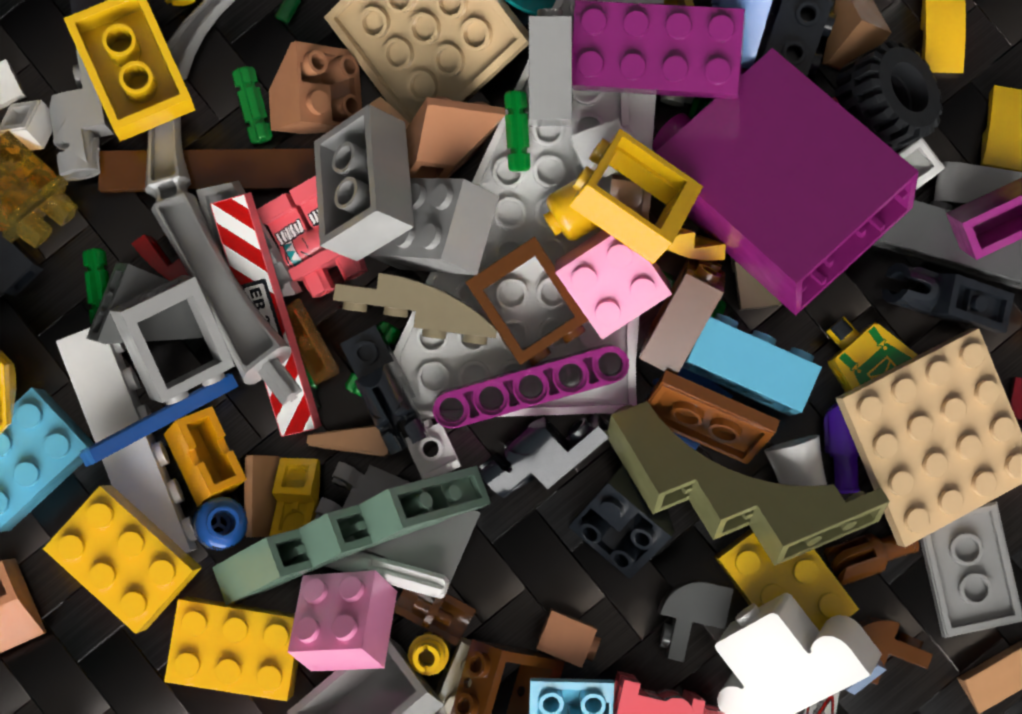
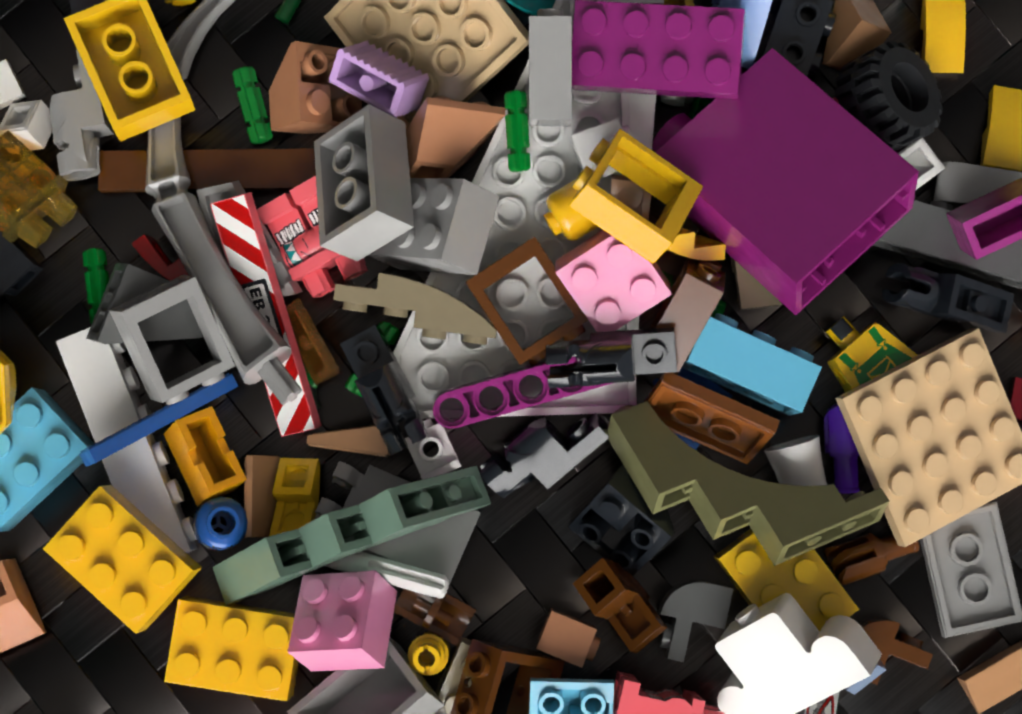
(378, 78): none -> lavender brick
(612, 357): none -> black plate
(621, 600): none -> reddish brown brick

